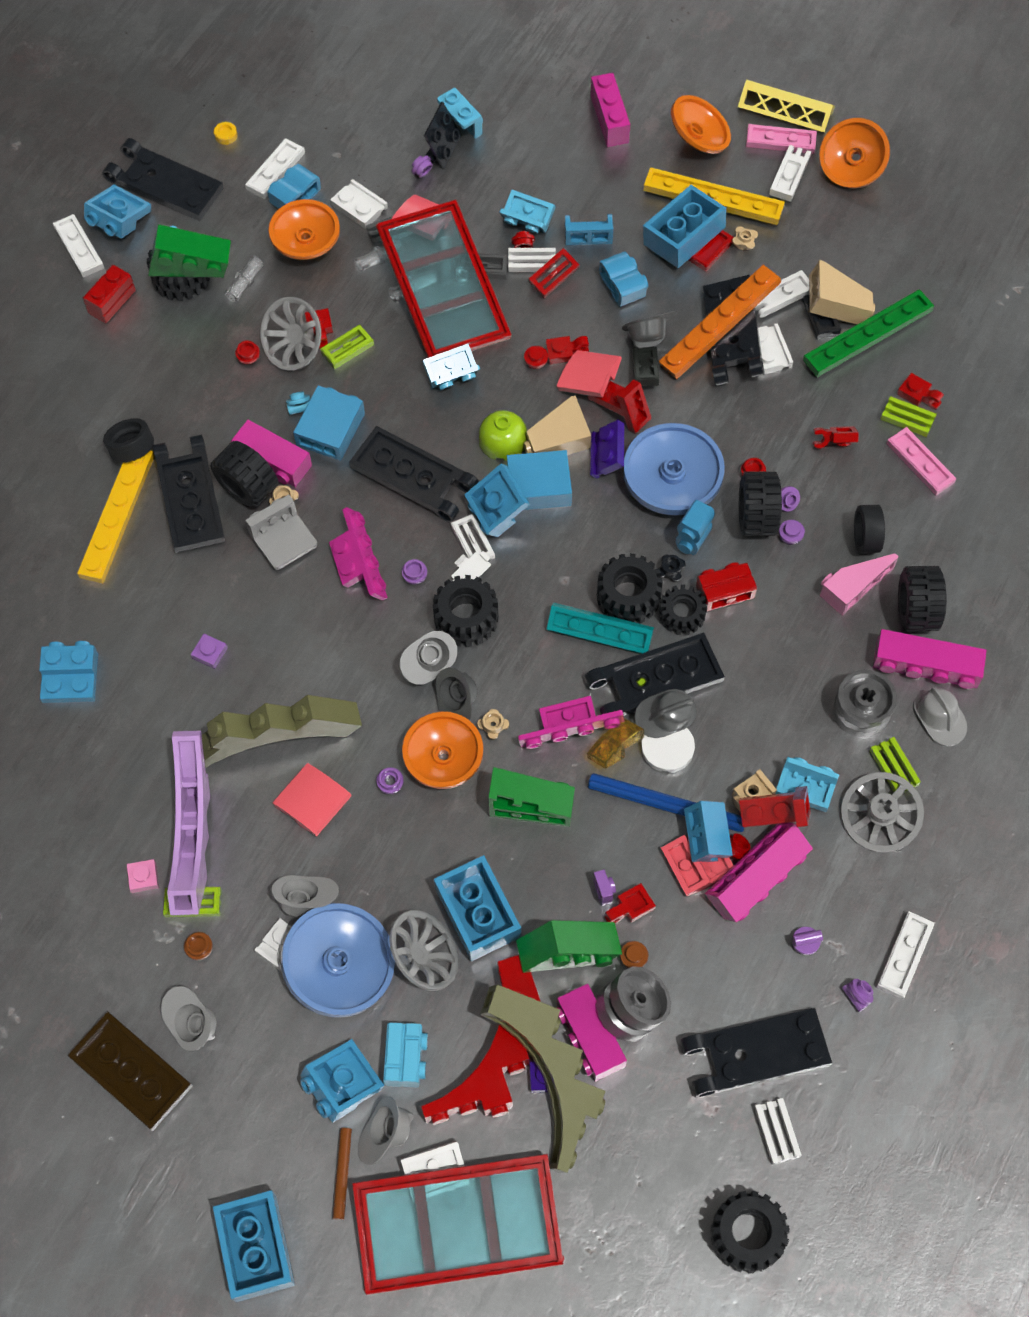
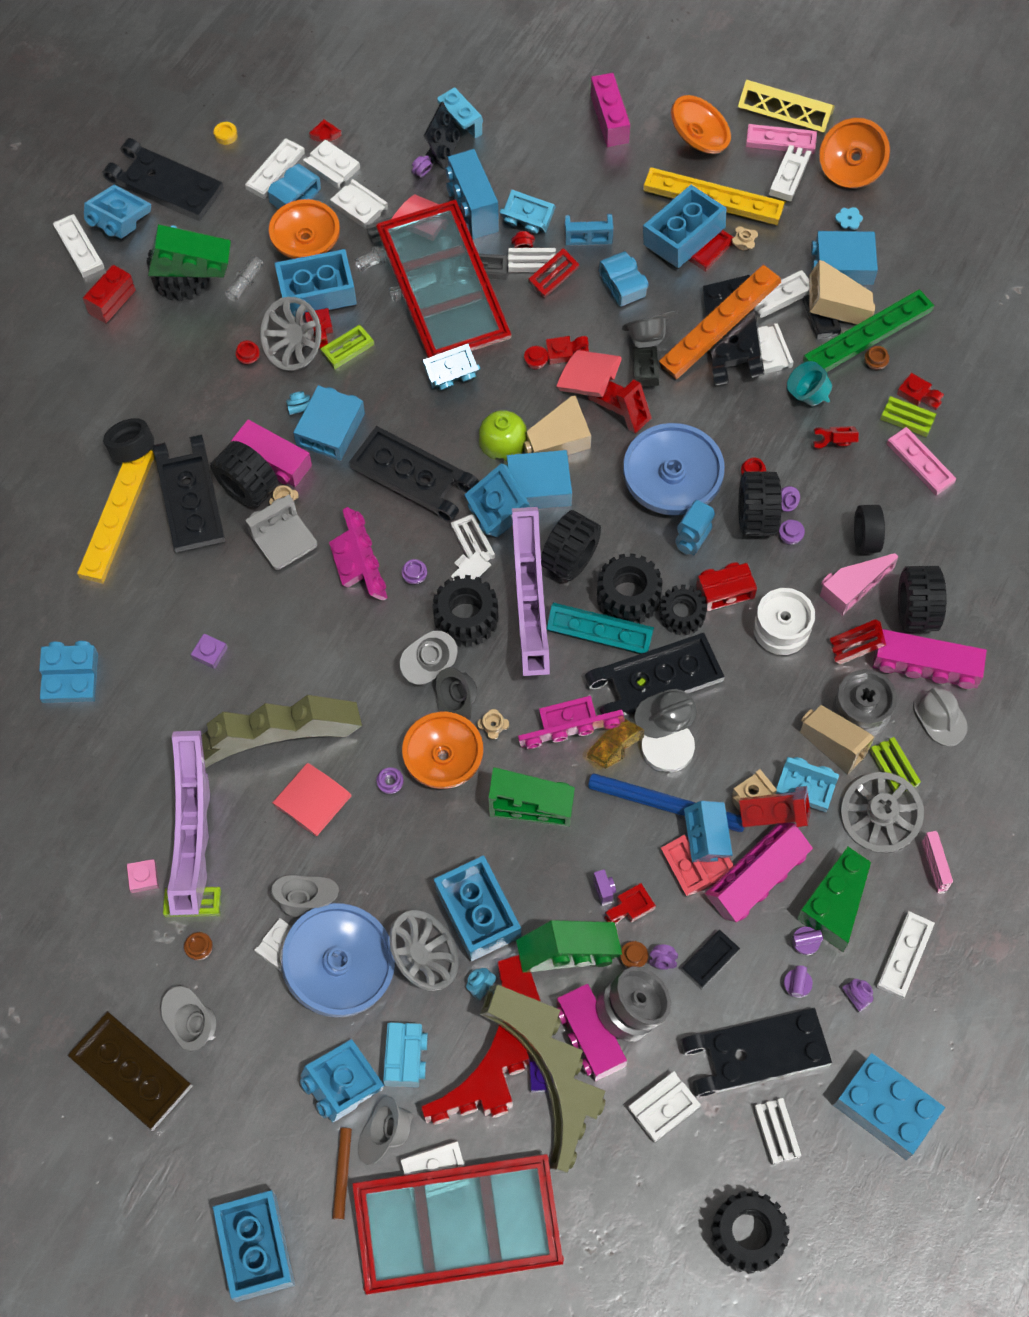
(318, 279): none -> dark azure brick
(325, 131): none -> red tile
(331, 164): none -> white plate
(473, 193): none -> dark azure brick
(479, 982): none -> medium azure plate
(529, 592): none -> lavender arch
(570, 545): none -> black tyre
(607, 449): dark purple plate -> none
(663, 957): none -> medium lavender plate
(664, 1106): none -> white plate
(674, 561): black plate -> none
(710, 959): none -> black tile
(739, 845): red plate -> none
(784, 621): none -> white wheel
(798, 982): none -> medium lavender plate
(810, 383): none -> teal piece
(836, 737): none -> tan slope
(837, 899): none -> green wedge
(849, 218): none -> medium azure plant
(849, 253): none -> dark azure brick
(855, 632): none -> red tile
(877, 357): none -> dark orange plate
(889, 1107): none -> dark azure brick
(937, 861): none -> bright pink tile

